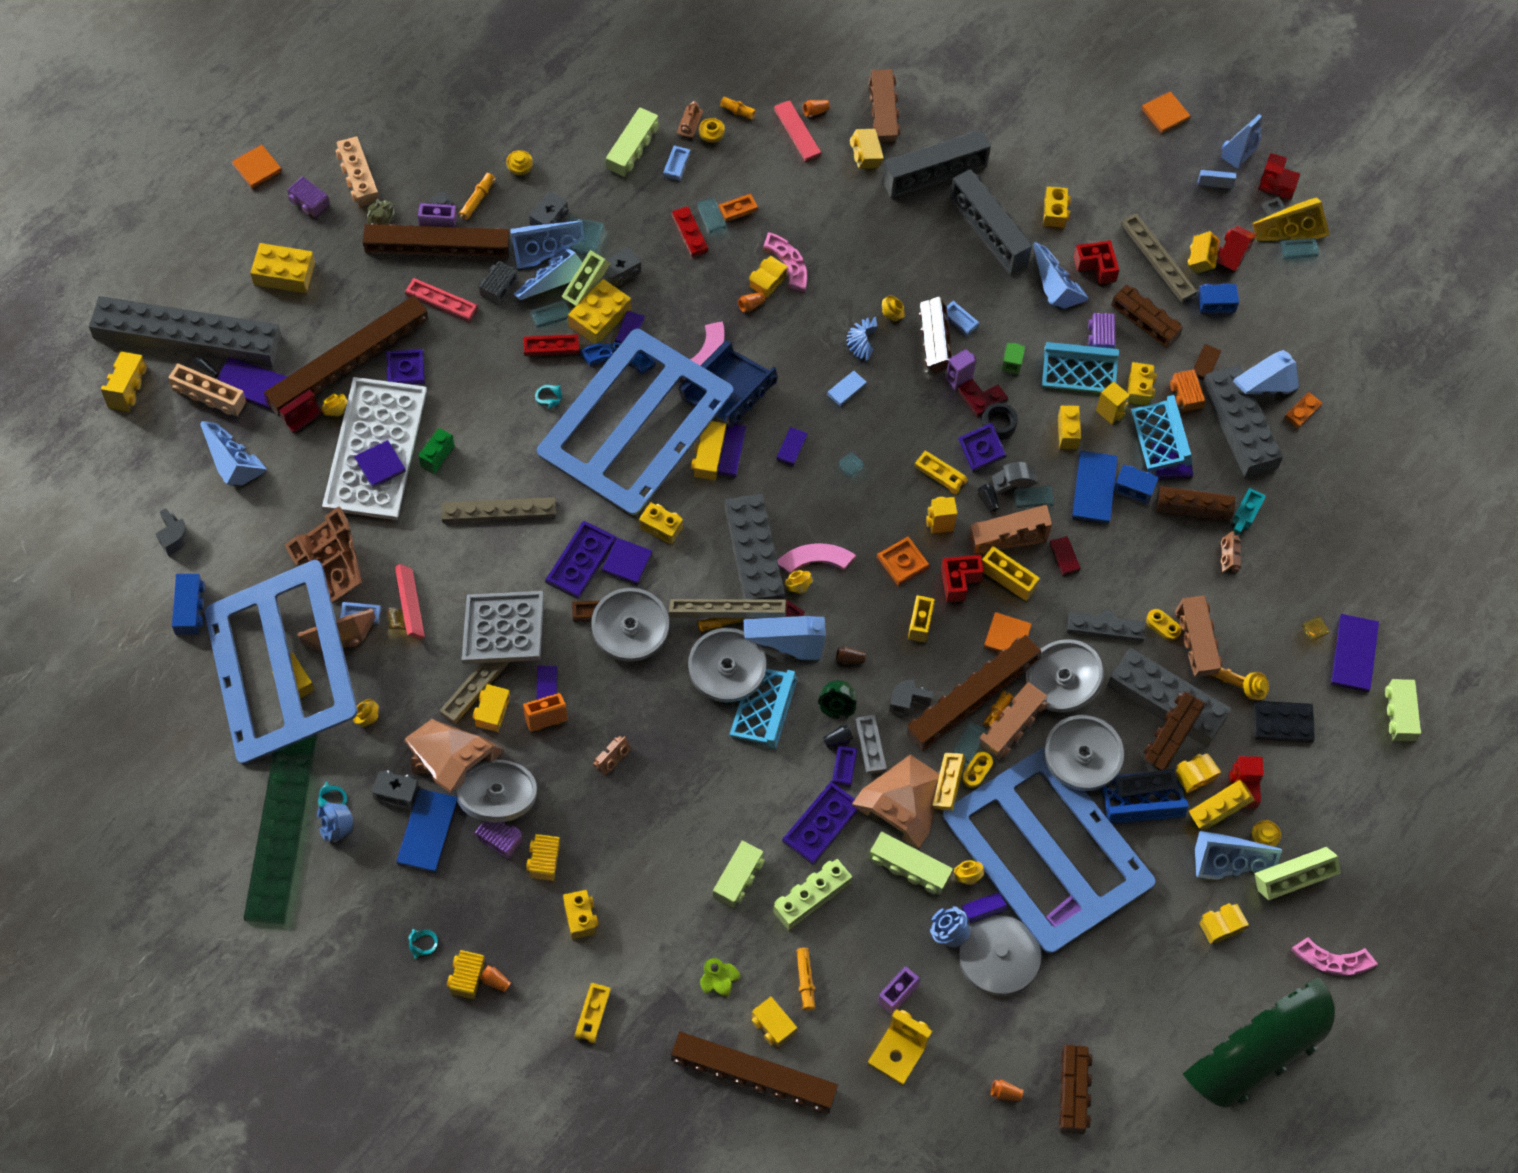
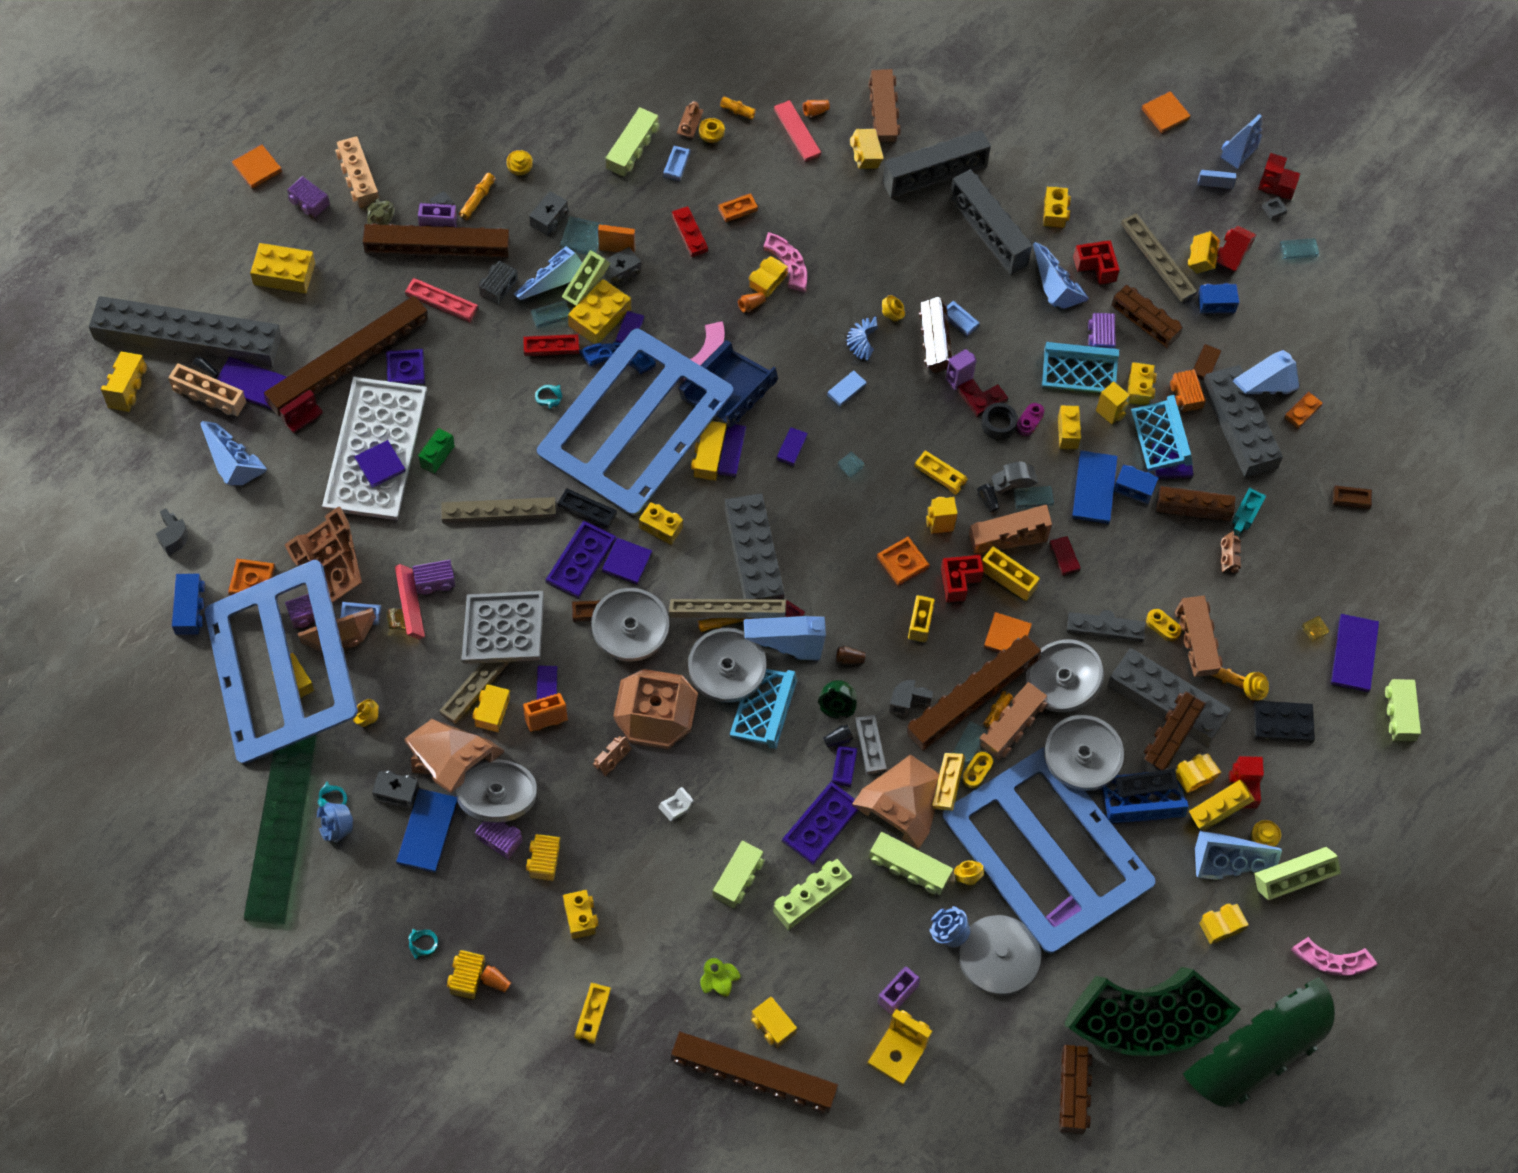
(249, 573): none -> orange tile
(300, 611): none -> medium lavender brick
(334, 405): yellow plate -> none
(434, 577): none -> medium lavender brick
(540, 242): light blue wedge -> none
(587, 508): none -> black plate
(615, 238): none -> orange tile
(655, 725): none -> nougat piece
(676, 805): none -> white bracket
(711, 215): clear light blue tile -> none
(798, 581): yellow plate -> none
(806, 985): light orange pin -> none
(813, 553): bright pink tile -> none
(982, 447): dark purple tile -> none
(984, 907): dark purple tile -> none
(1005, 1091): orange cone -> none
(1013, 358): bright green brick -> none
(1031, 418): none -> magenta plate
(1153, 1018): none -> dark green brick
(1296, 222): yellow wedge -> none
(1352, 497): none -> reddish brown tile

